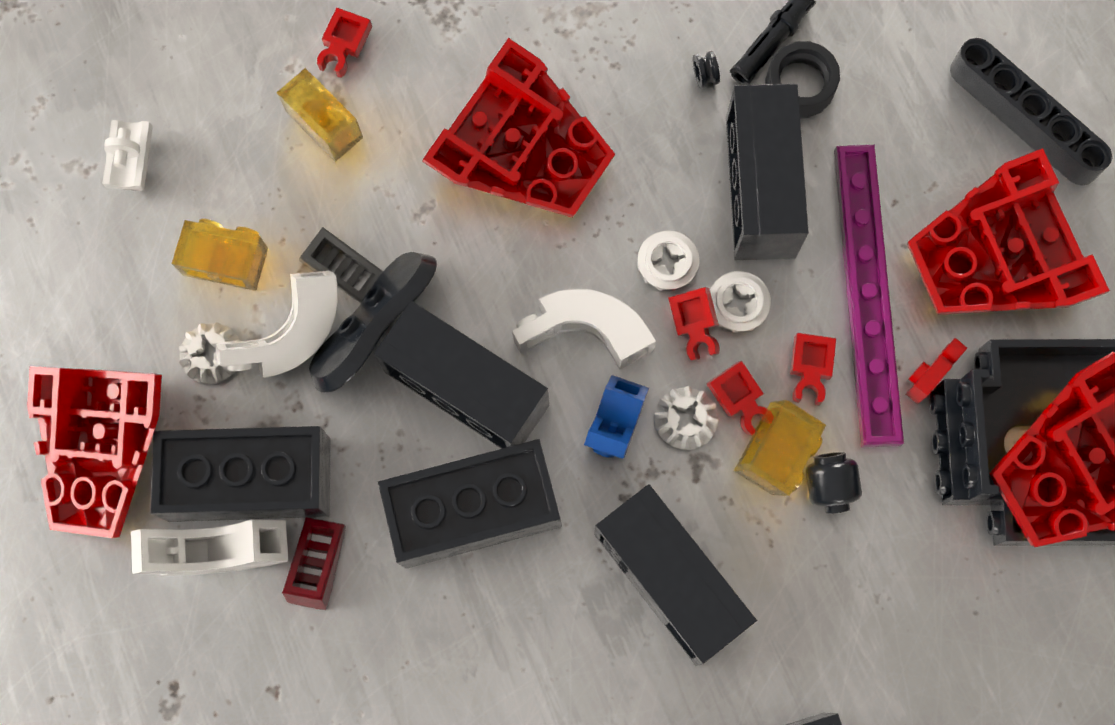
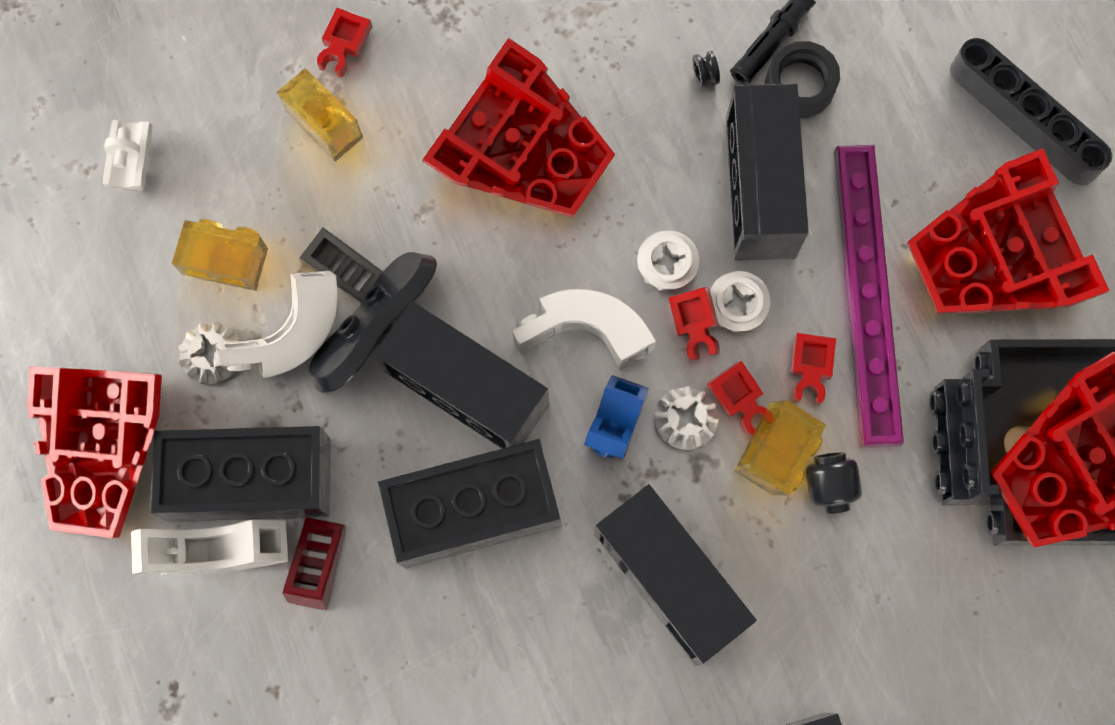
(928, 376): red plate -> none

